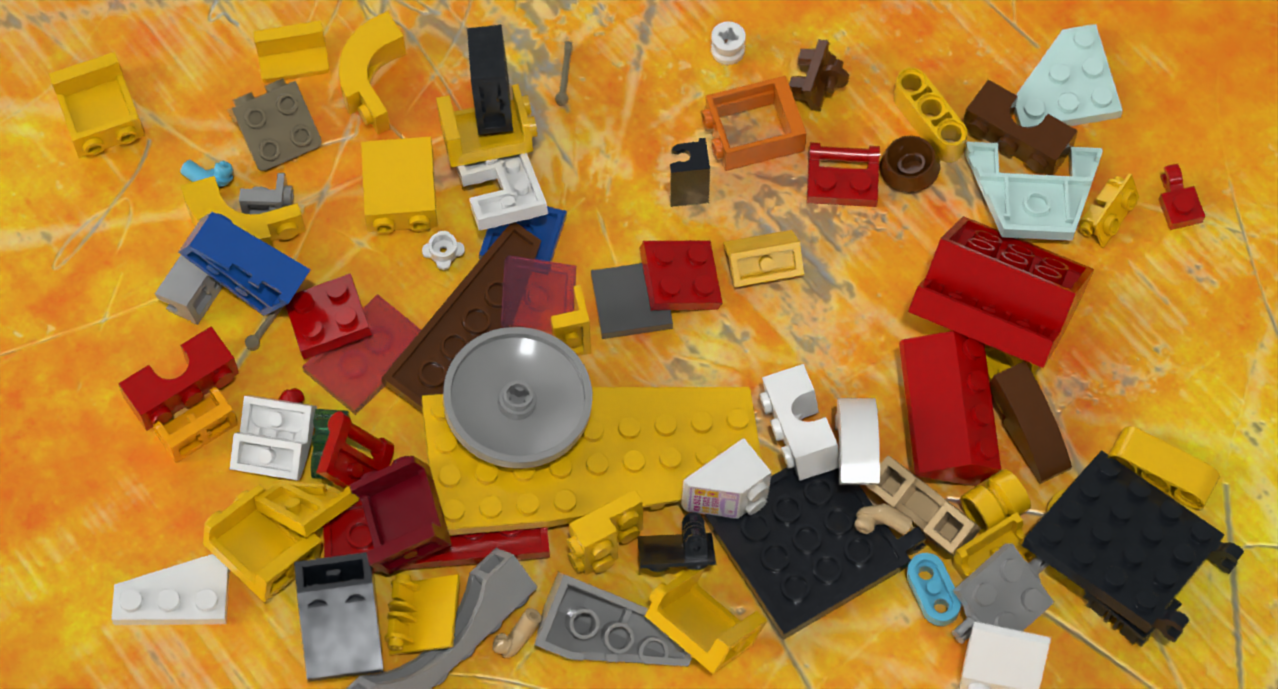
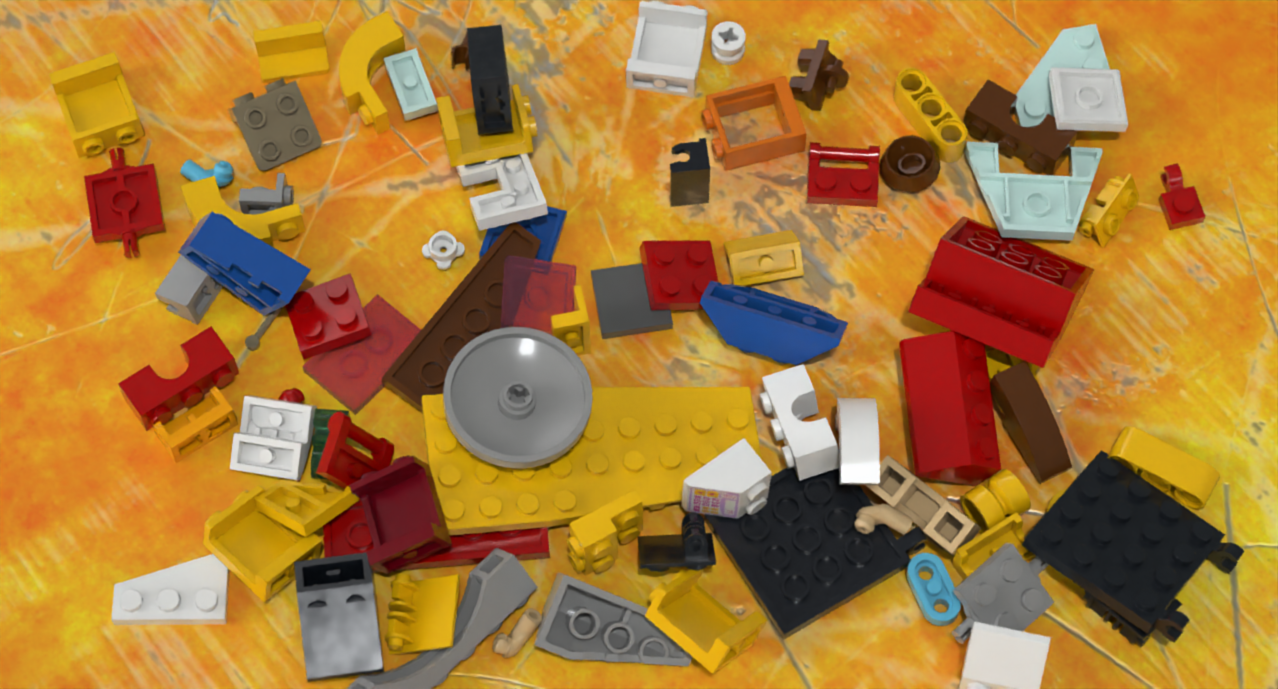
(124, 203): none -> red plate
(399, 184): yellow panel -> none
(410, 84): none -> light aqua plate
(460, 54): none -> reddish brown hand
(561, 97): dark tan hinge -> none
(667, 48): none -> white panel
(771, 323): none -> blue wedge
(1088, 99): none -> white tile

